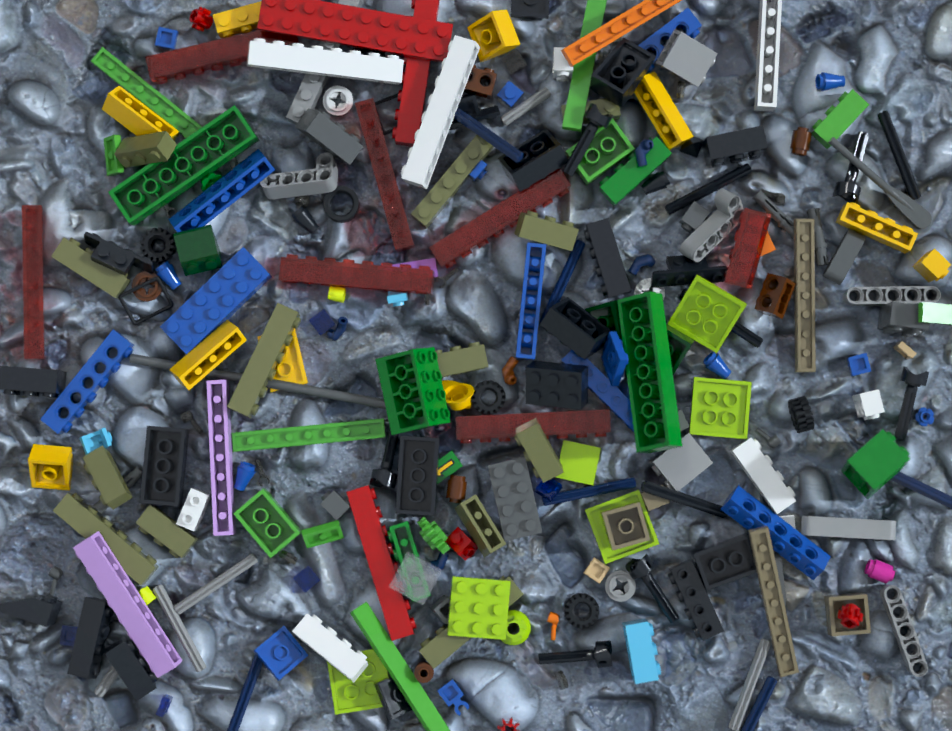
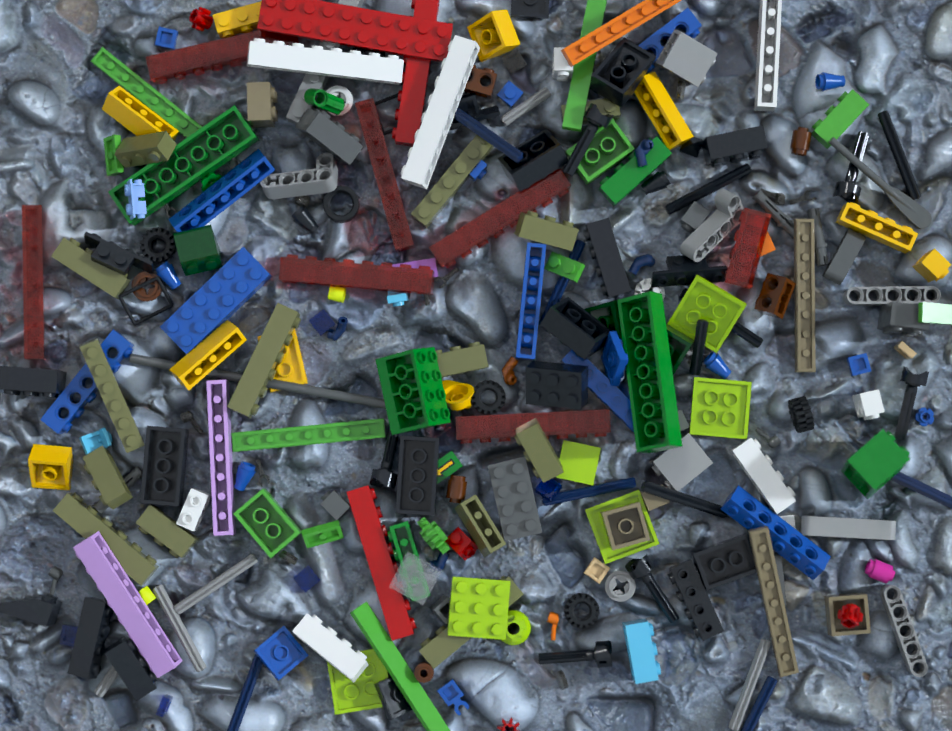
(112, 395): none -> olive brick
(135, 191): none -> light blue hinge
(261, 105): none -> dark tan brick
(324, 100): none -> green piece
(564, 267): none -> bright green plate
(698, 347): none -> black axle
(803, 198): none -> clear smoke hand

